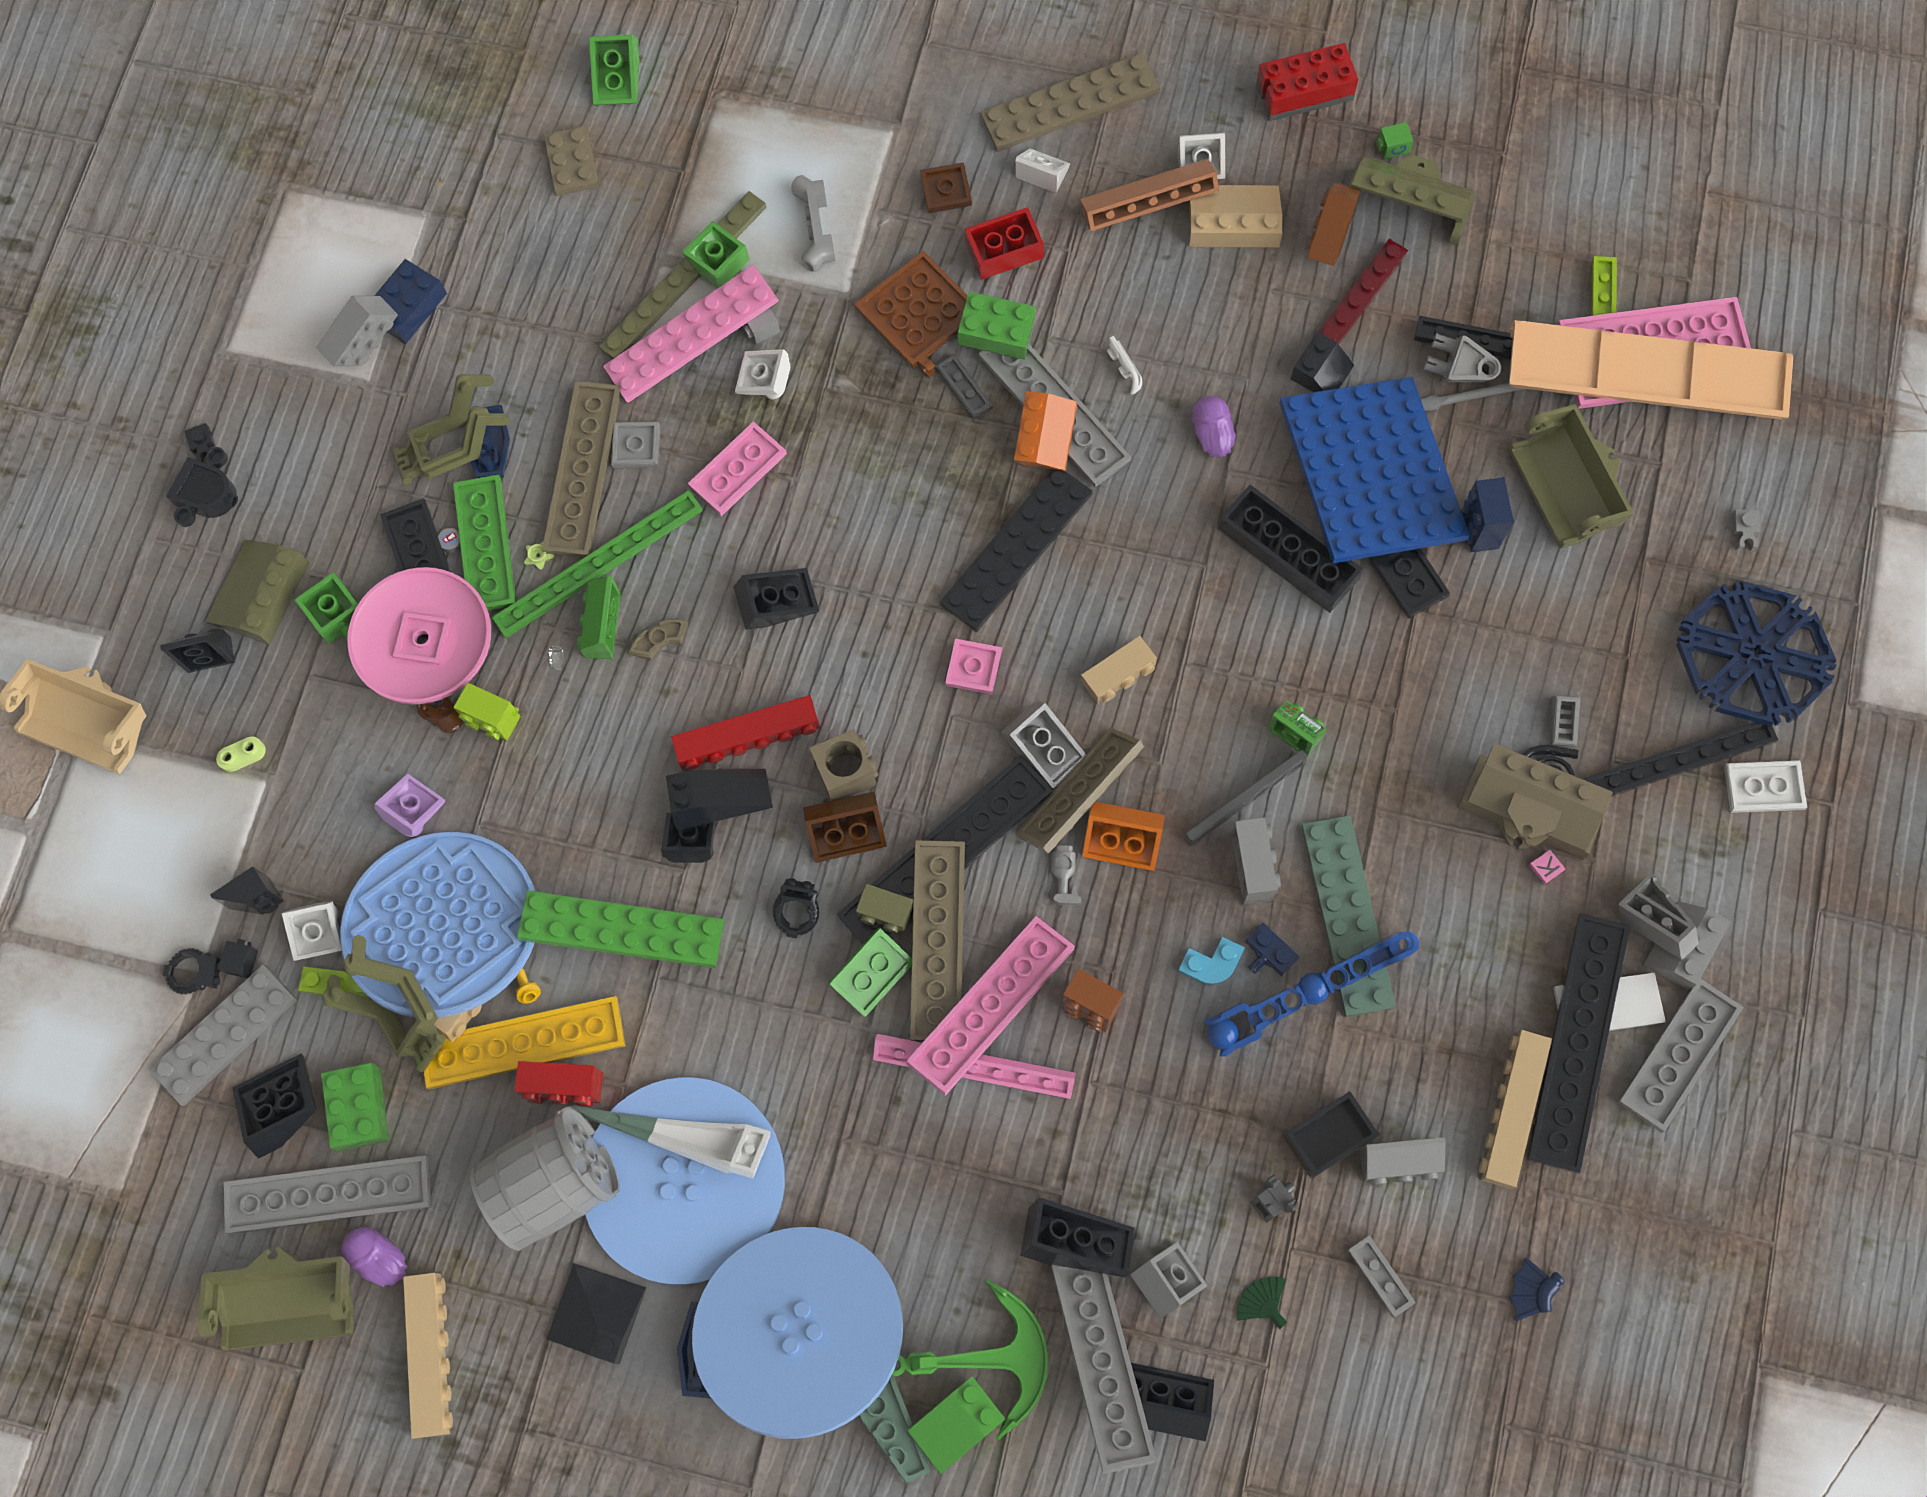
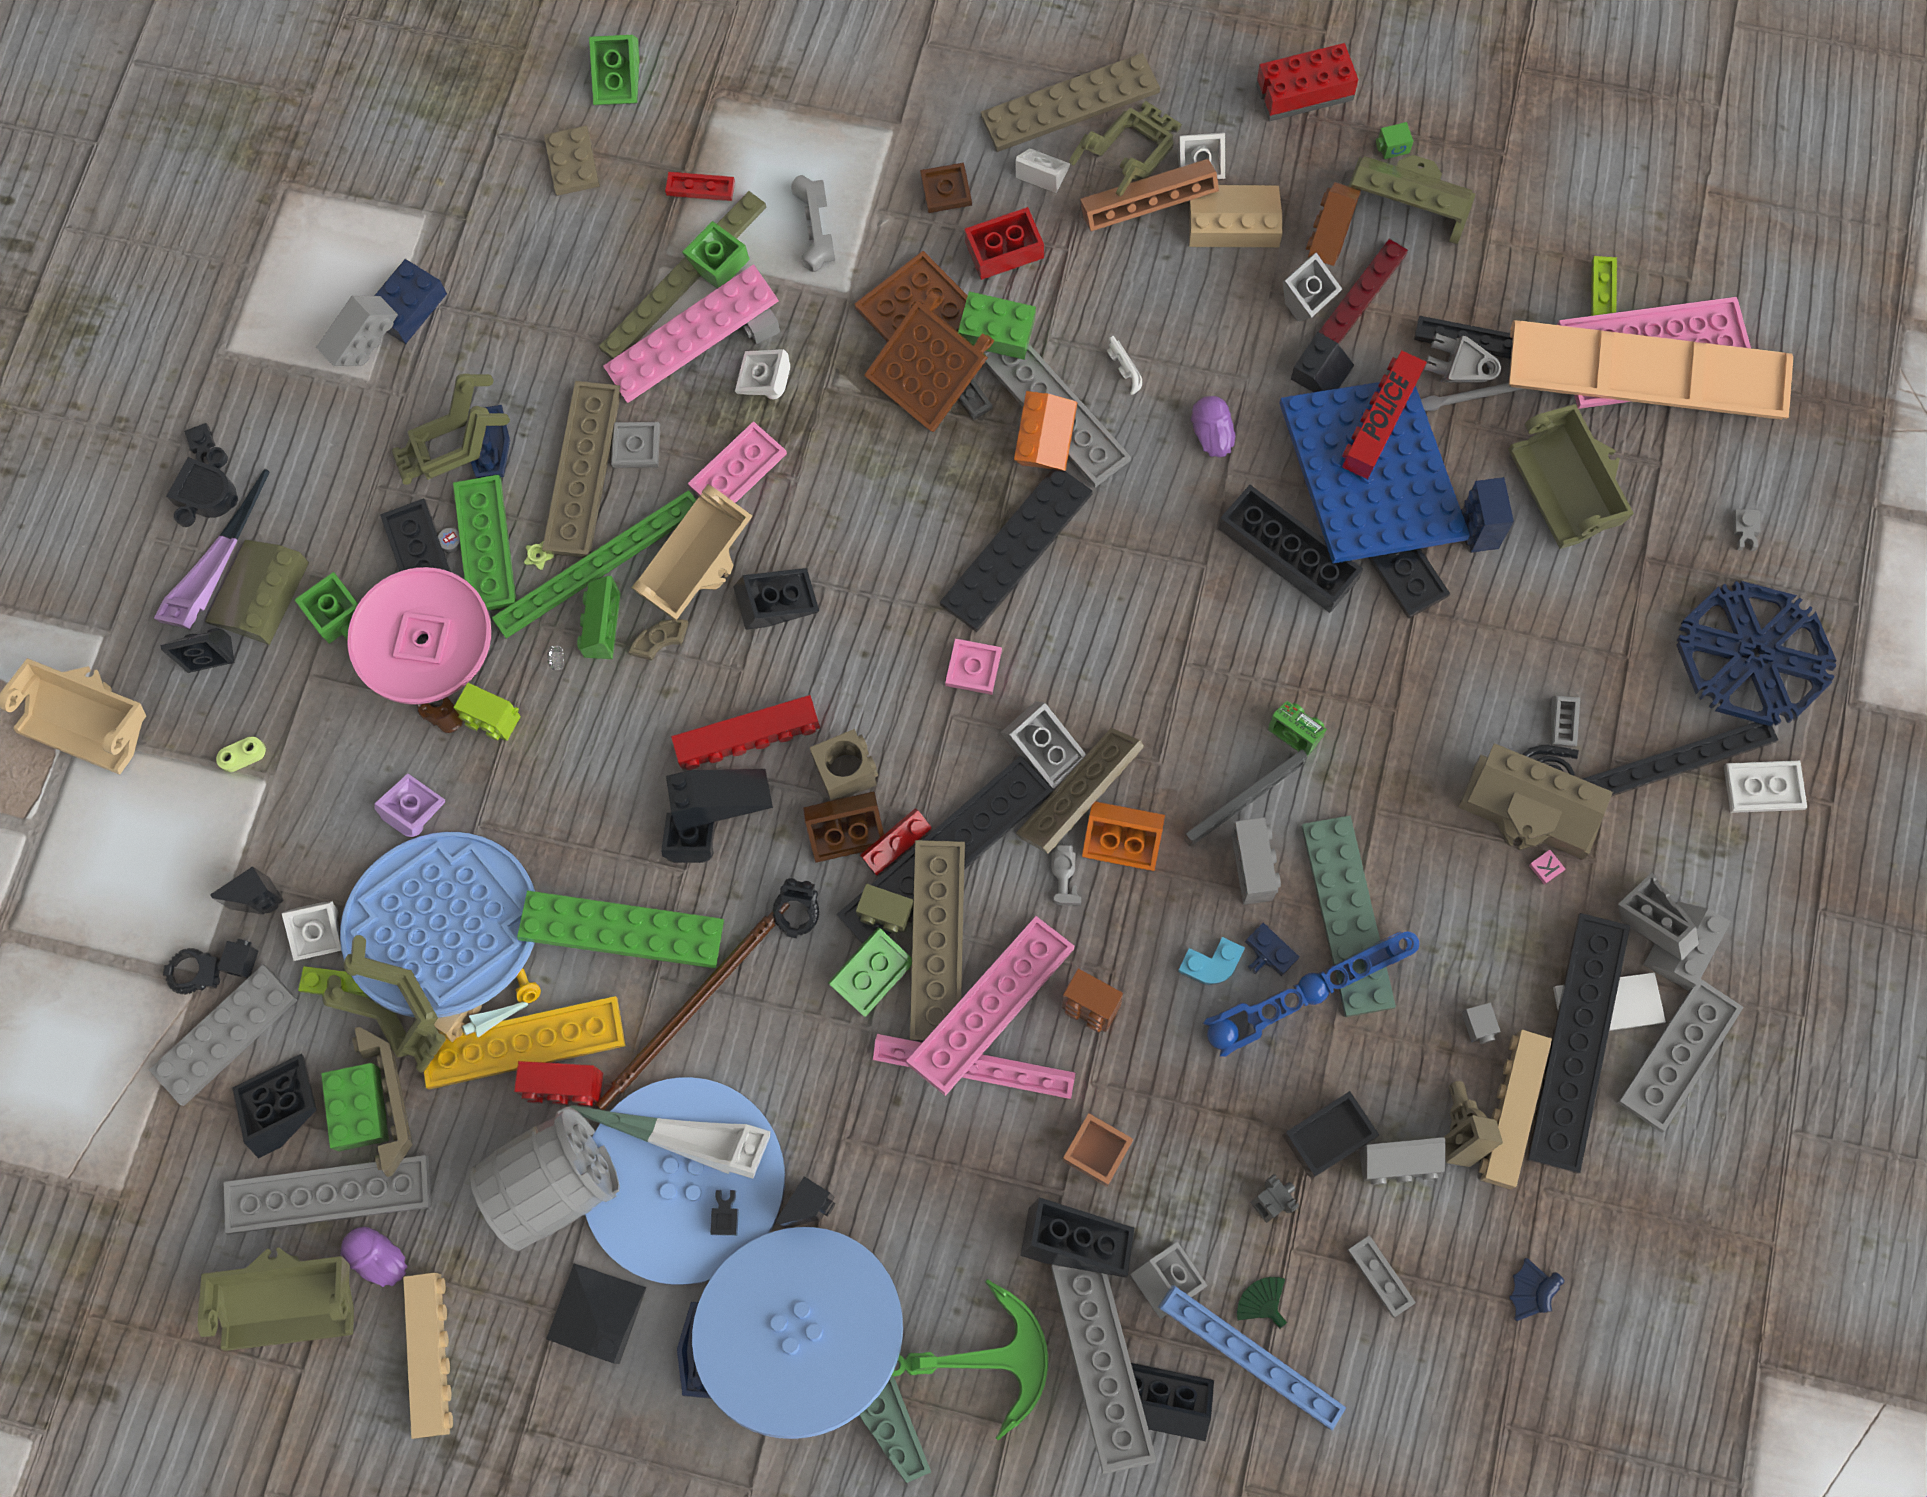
(195, 589): none -> lavender plate
(391, 1153): none -> dark tan slope
(484, 1021): none -> light aqua piece
(660, 1040): none -> reddish brown axle
(694, 553): none -> tan piece
(700, 186): none -> red plate
(724, 1218): none -> black plate
(806, 1205): none -> black slope
(895, 841): none -> red plate
(927, 363): none -> dark orange plate
(956, 1425): bright green slope -> none
(1097, 1150): none -> nougat piece
(1119, 670): tan brick -> none
(1146, 122): none -> olive piece
(1252, 1357): none -> medium blue tile
(1309, 288): none -> light grey slope
(1384, 414): none -> red brick
(1470, 1132): none -> dark tan brick
(1481, 1023): none -> light grey brick

